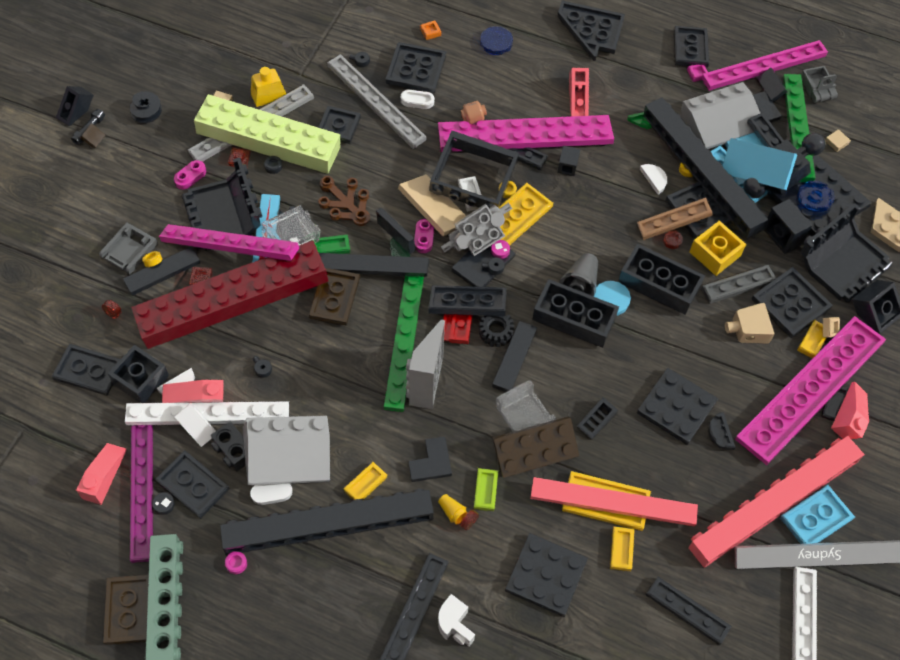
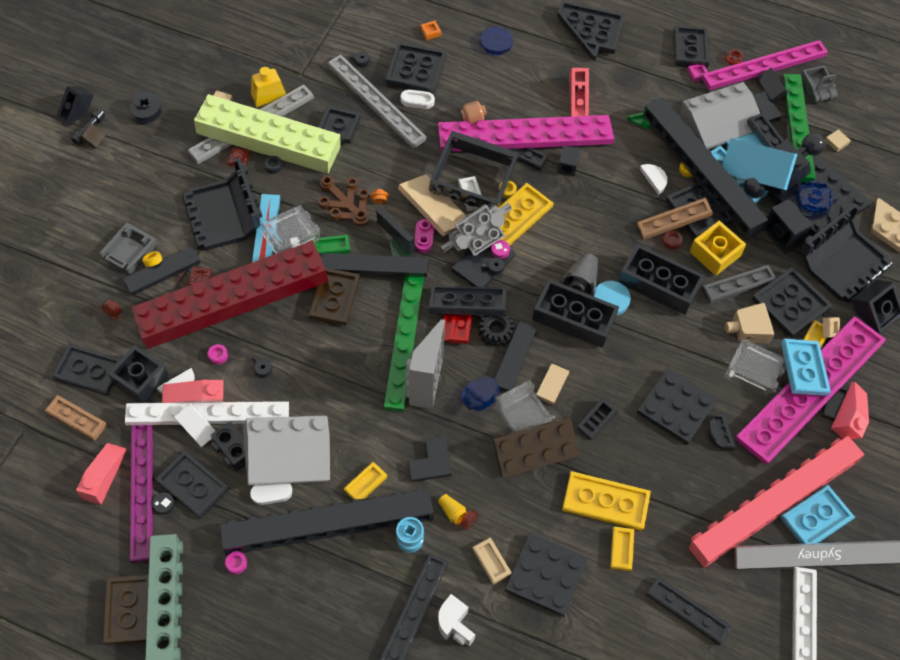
(76, 417): none -> medium nougat tile
(191, 173): dark pink plate -> none
(217, 354): none -> dark pink tile
(229, 242): dark pink plate -> none
(379, 196): none -> orange plate
(410, 534): none -> medium azure wheel
(480, 393): none -> clear blue tile
(486, 489): lime tile -> none
(491, 561): none -> tan tile
(552, 384): none -> tan tile
(614, 501): coral tile -> none
(734, 57): none -> clear red tile
(756, 366): none -> clear panel
(805, 367): none -> medium azure tile

